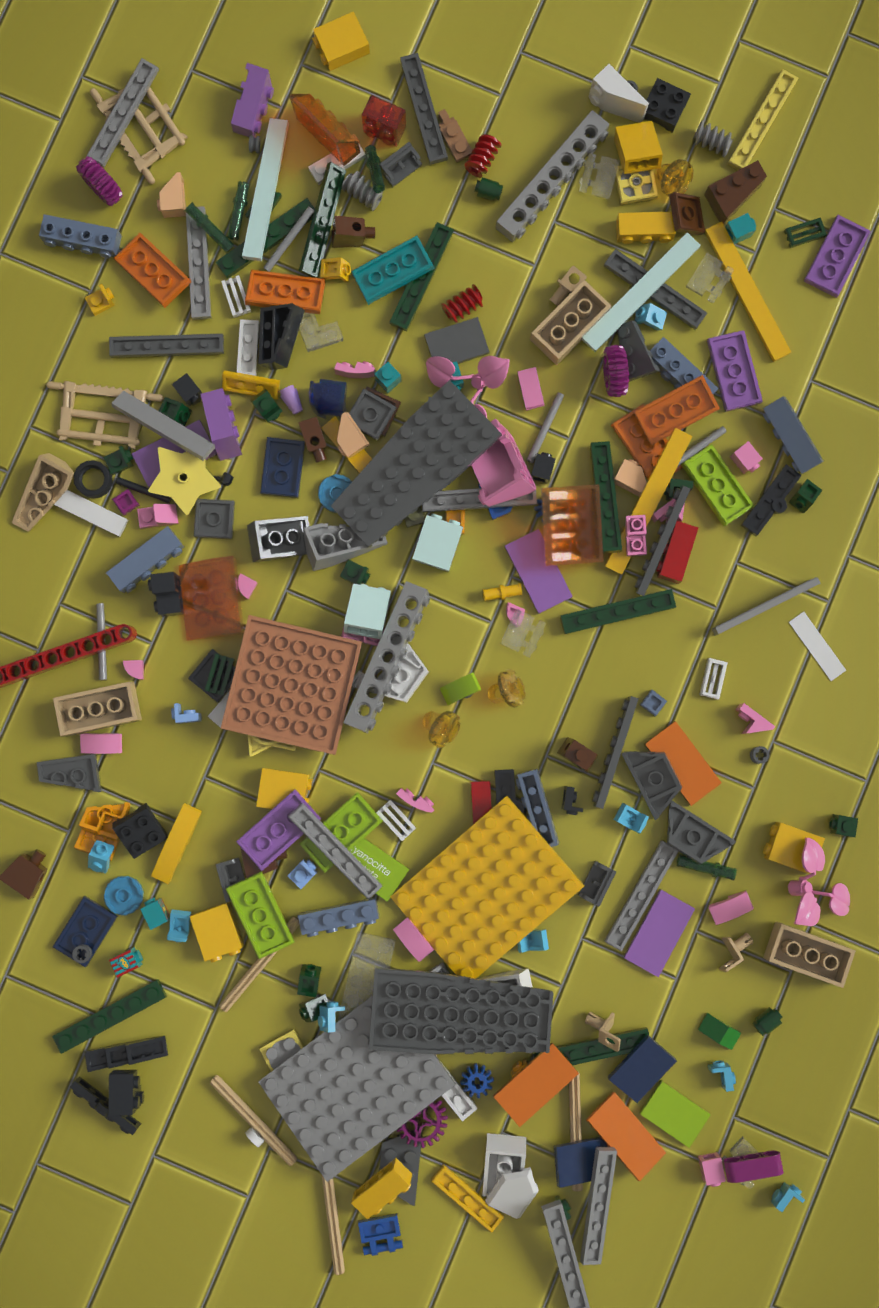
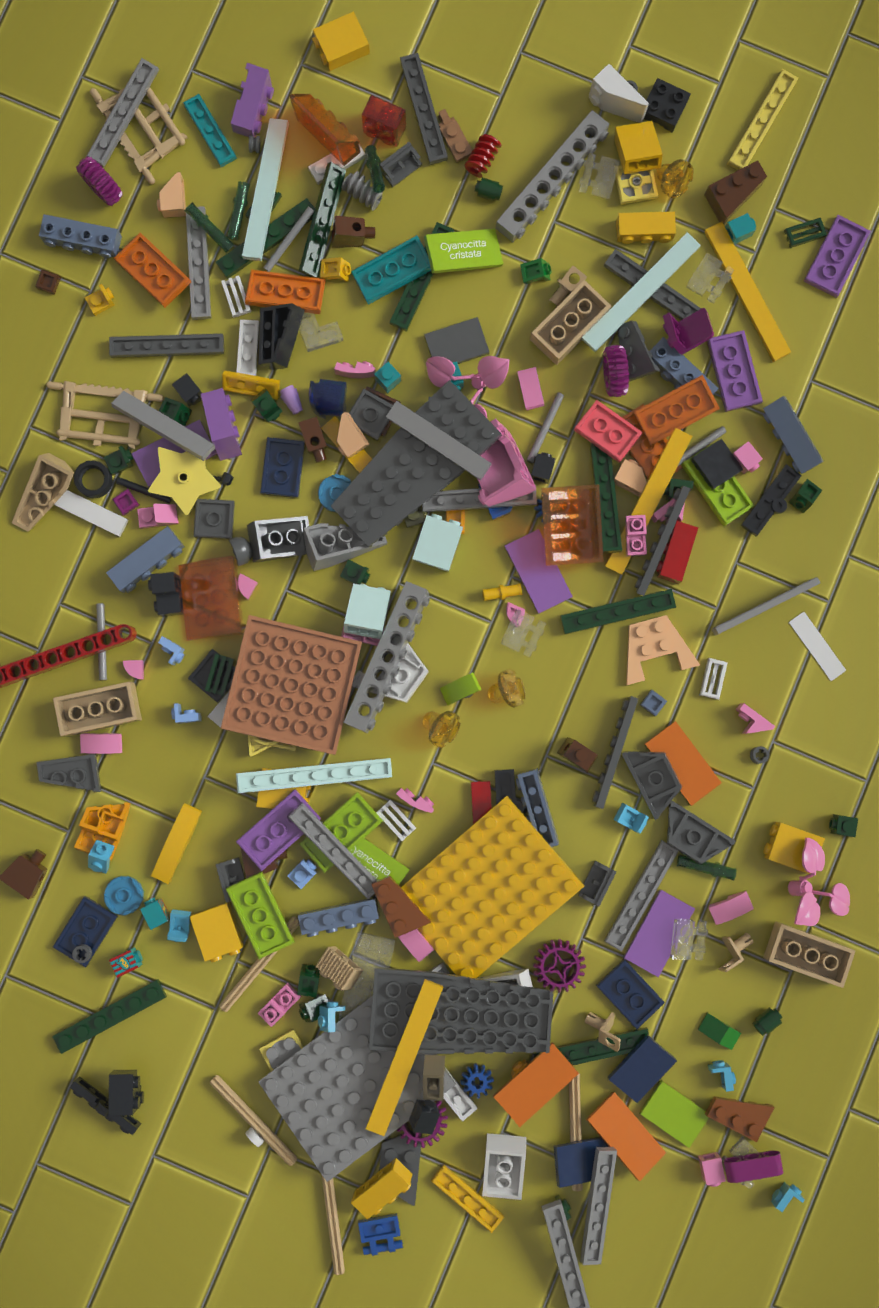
(48, 282): none -> reddish brown tile
(126, 1053): black slope -> none
(139, 831): black brick -> none
(169, 647): none -> light blue bracket
(209, 130): none -> teal tile
(241, 550): none -> dark grey hair
(279, 1004): none -> bright pink slope
(313, 775): none -> light aqua tile
(338, 968): none -> tan brick
(398, 907): none -> dark orange wing
(404, 1057): none -> yellow tile
(424, 1116): none -> black brick
(433, 1077): none -> dark tan slope
(438, 440): none -> light grey tile
(463, 250): none -> lime tile
(463, 303): red piece -> none
(513, 1192): white tile -> none
(534, 941): medium azure bracket -> none
(535, 271): none -> green bracket
(552, 969): none -> magenta gear
(568, 798): black bracket -> none
(608, 431): none -> coral tile
(630, 994): none -> dark blue tile
(651, 316): medium azure bracket -> none
(652, 640): none -> light nougat wing
(682, 939): none -> clear plate
(687, 213): reddish brown tile -> none
(688, 332): none -> magenta bracket
(713, 138): light grey piece -> none
(716, 464): none -> black tile
(743, 1117): none -> dark orange wing

